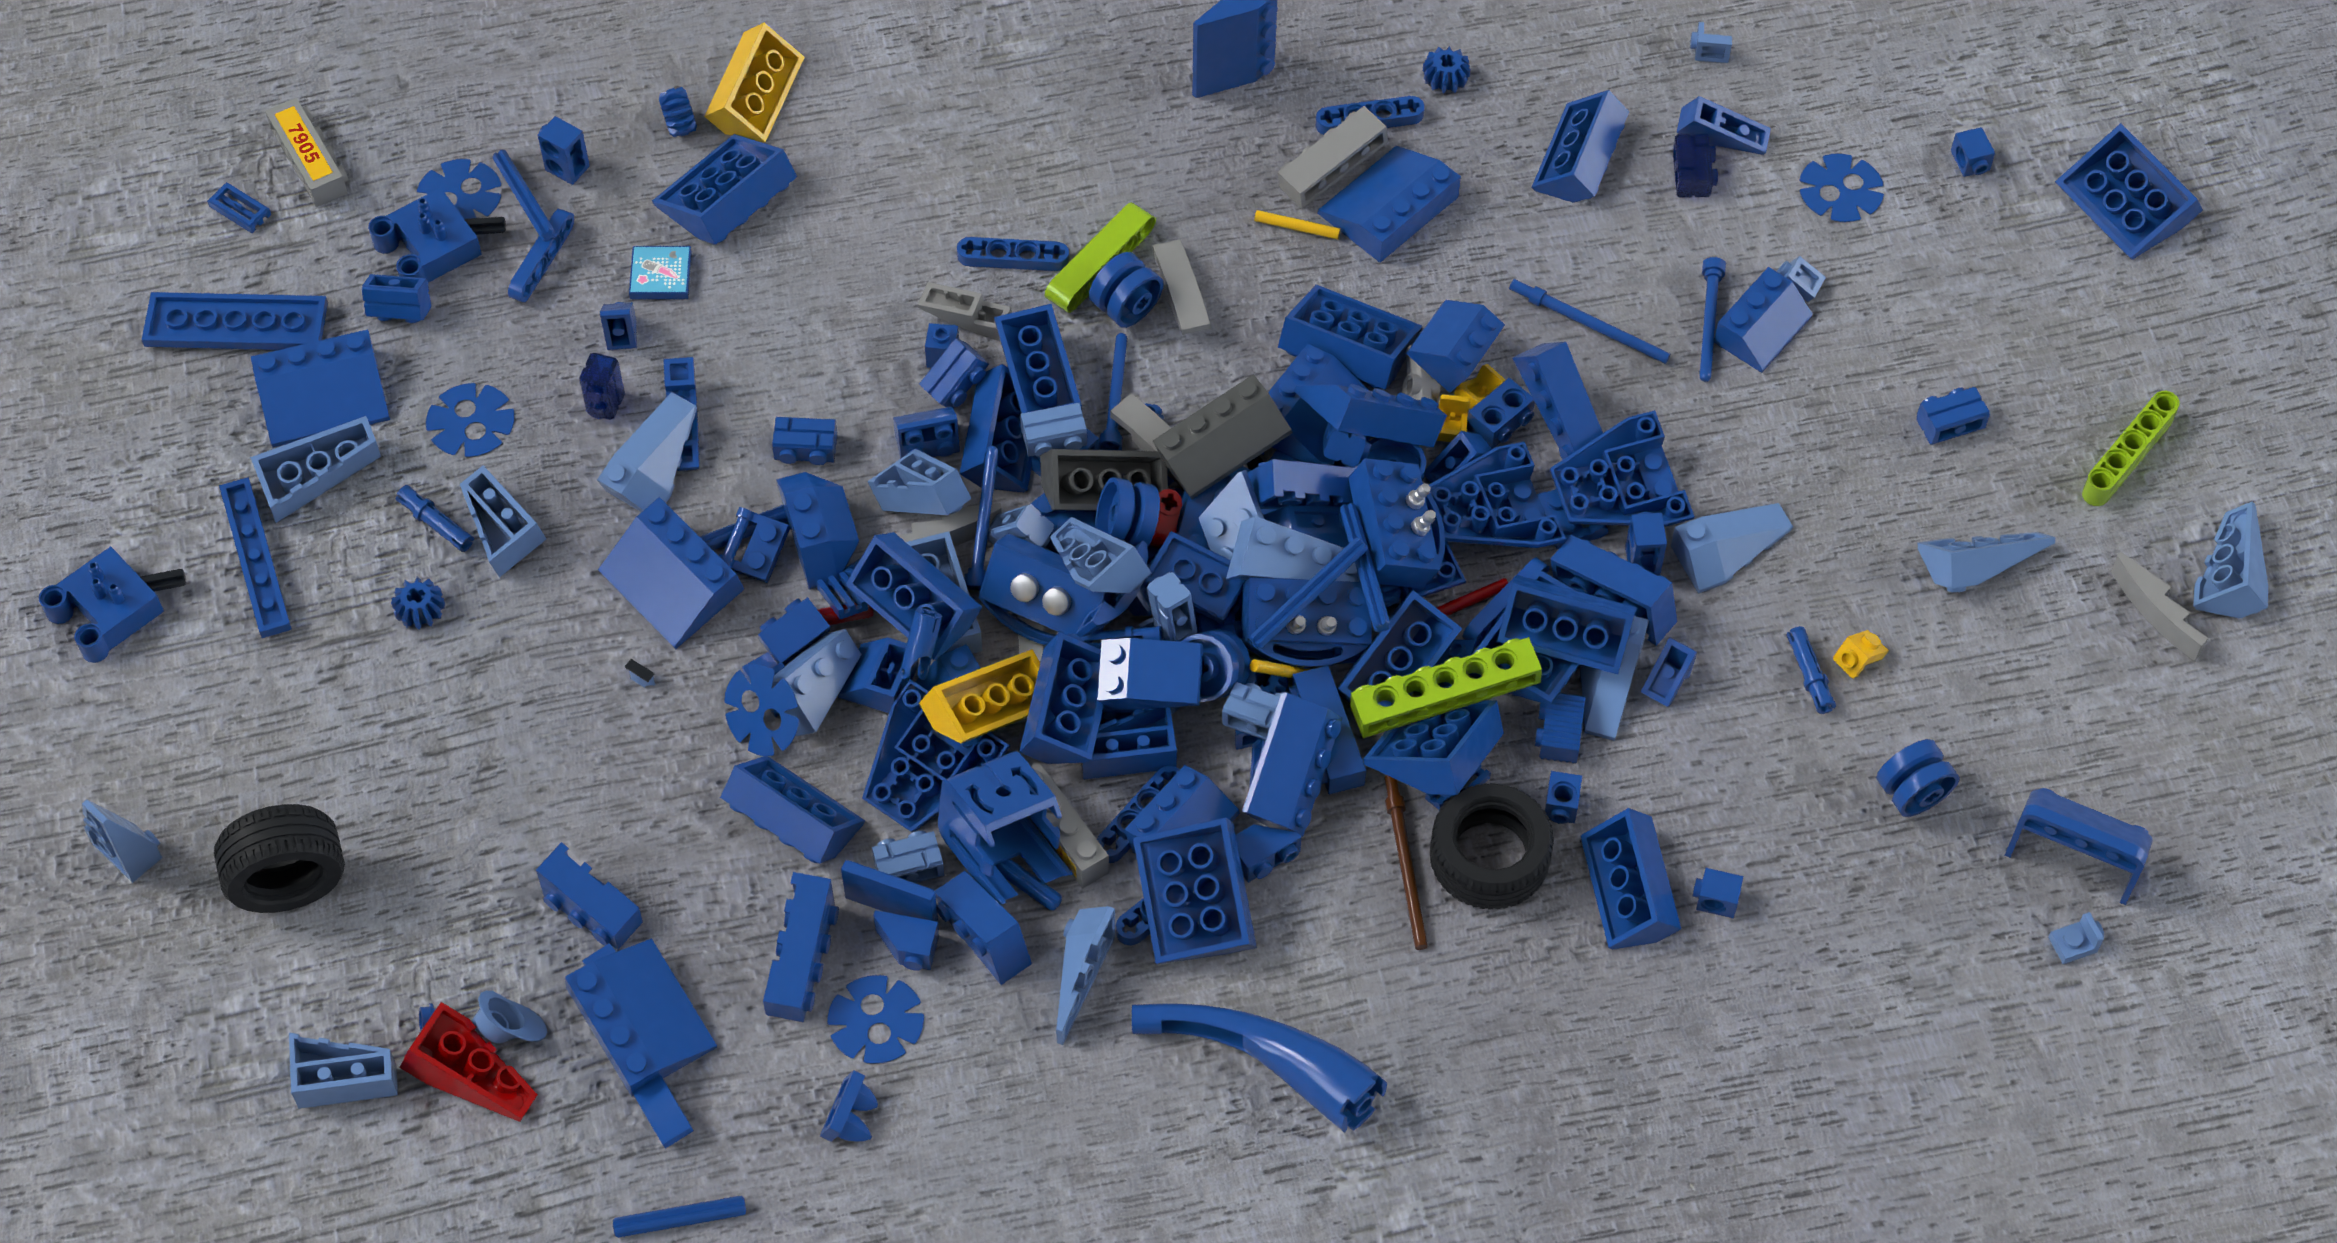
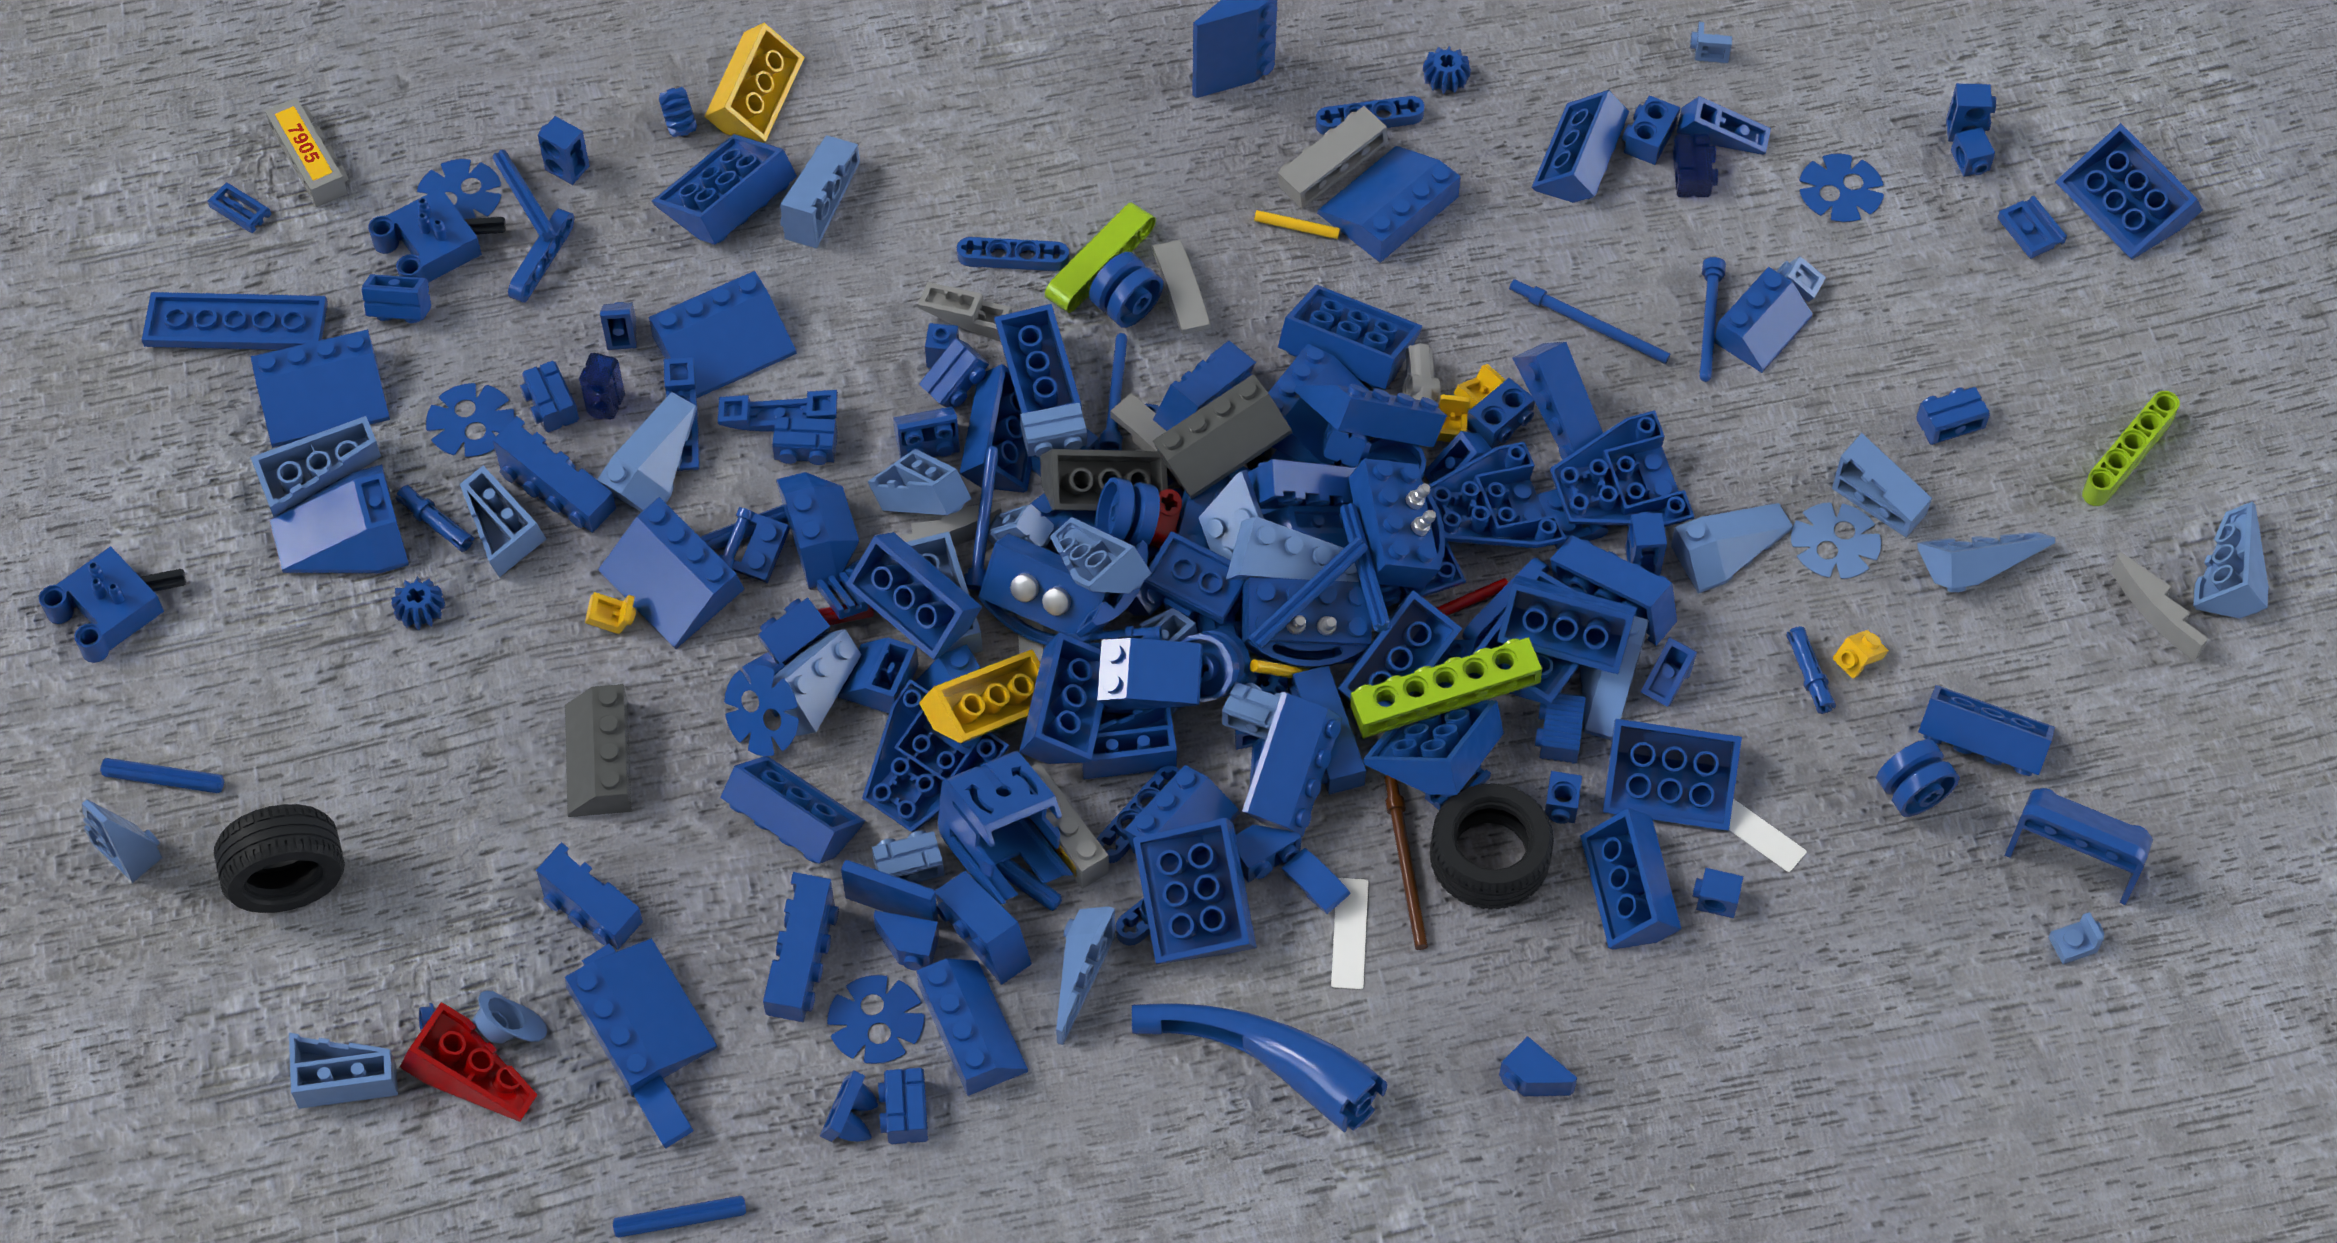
(162, 775): none -> blue axle
(255, 558): blue plate -> none
(342, 528): none -> blue wedge
(549, 396): none -> blue brick
(552, 477): none -> blue wedge
(598, 752): none -> dark grey slope
(610, 612): none -> yellow bracket
(640, 674): black piece -> none
(660, 272): tile -> none
(725, 331): none -> blue slope
(743, 414): none -> blue slope
(818, 191): none -> medium blue wedge
(905, 1106): none -> blue brick
(921, 642): blue piece -> none
(970, 1023): none -> blue slope
(1172, 607): medium blue brick -> none
(1207, 382): none -> blue wedge
(1316, 880): none -> blue slope
(1350, 936): none -> white sticker
(1455, 341): blue slope -> none
(1535, 1072): none -> blue slope
(1651, 129): none -> blue brick
(1672, 773): none -> blue slope
(1765, 837): none -> white sticker
(1847, 559): none -> medium blue piece
(1880, 487): none -> medium blue wedge
(1970, 108): none -> blue brick
(1986, 730): none -> blue slope
(2031, 227): none -> blue plate

